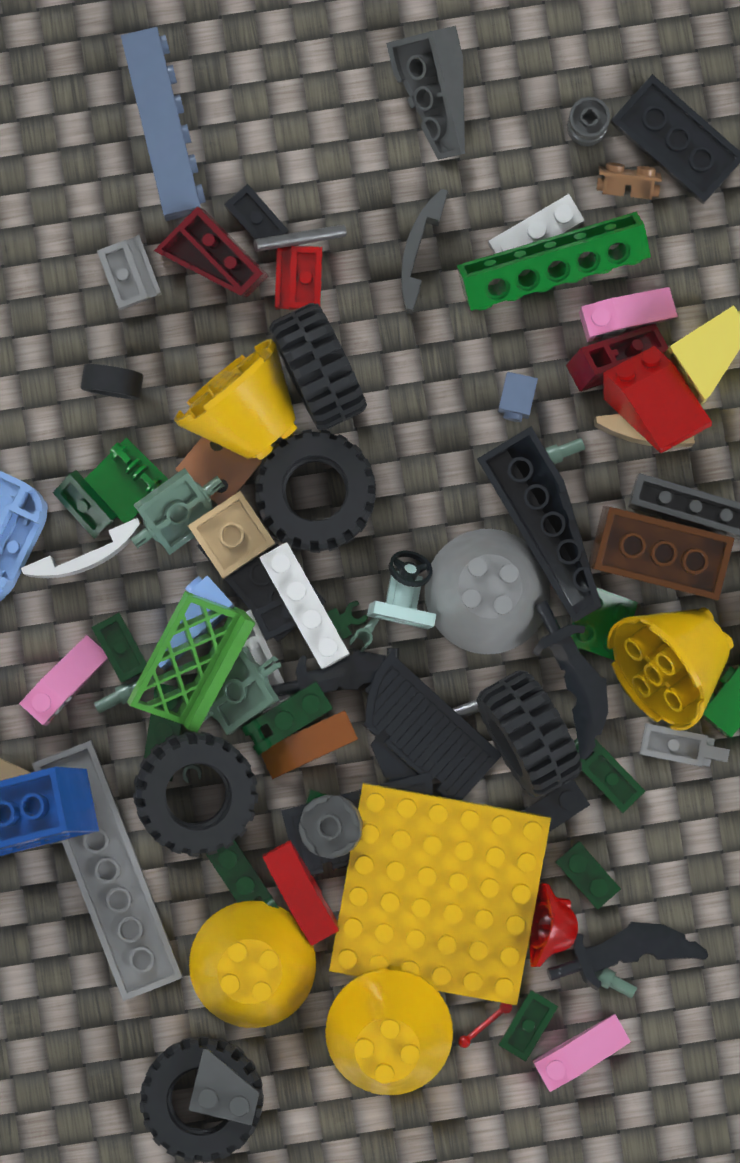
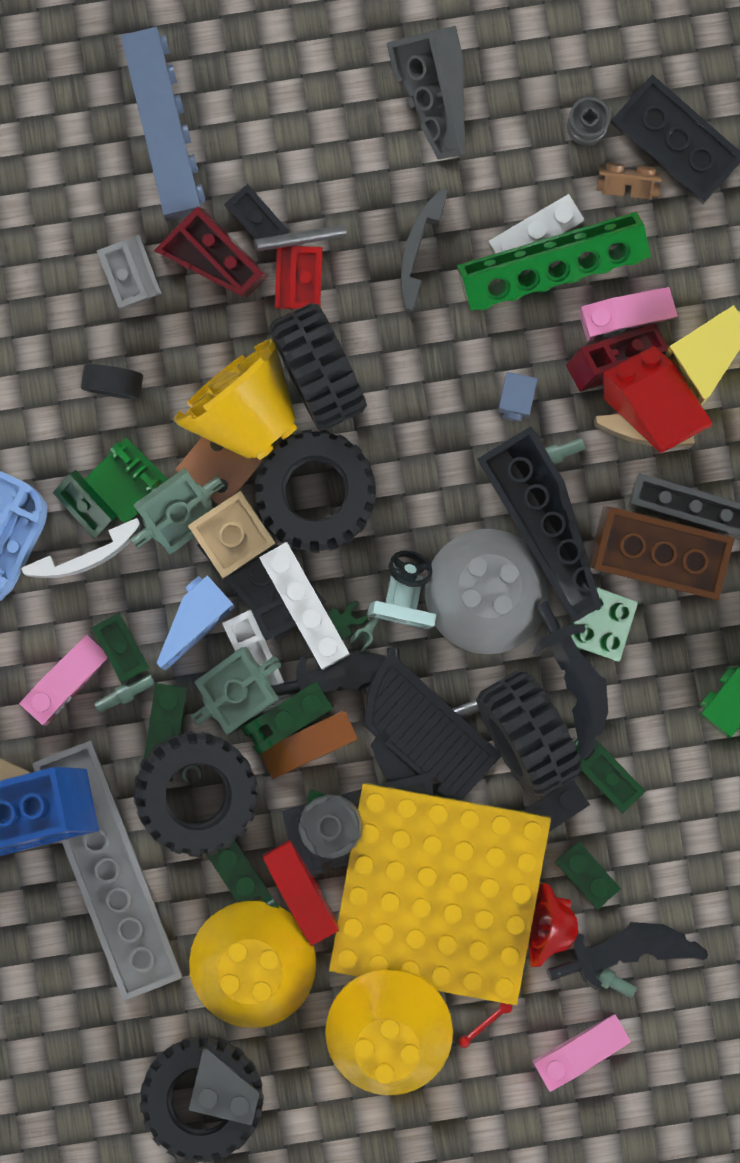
(216, 665): bright green fence -> none
(528, 1025): dark green plate -> none
(670, 662): yellow cone -> none
(680, 746): light grey hinge -> none

